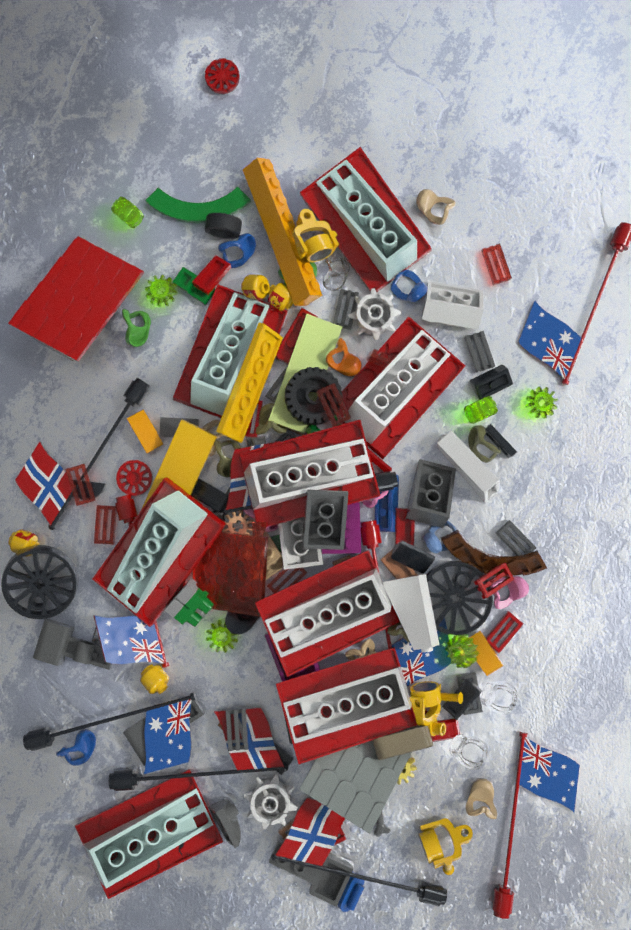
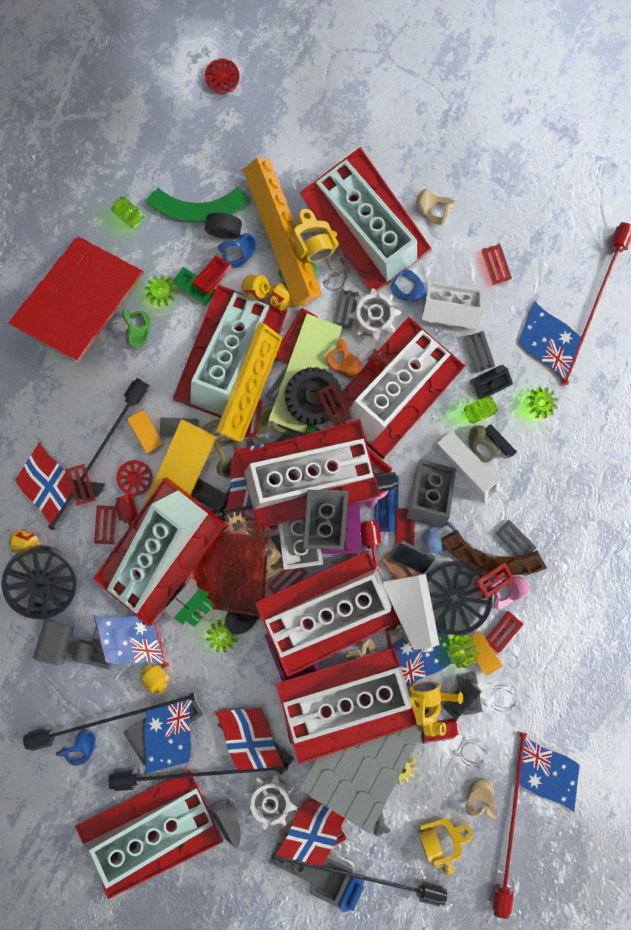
(237, 747): dark grey tile -> none
(403, 743): dark tan beam -> none

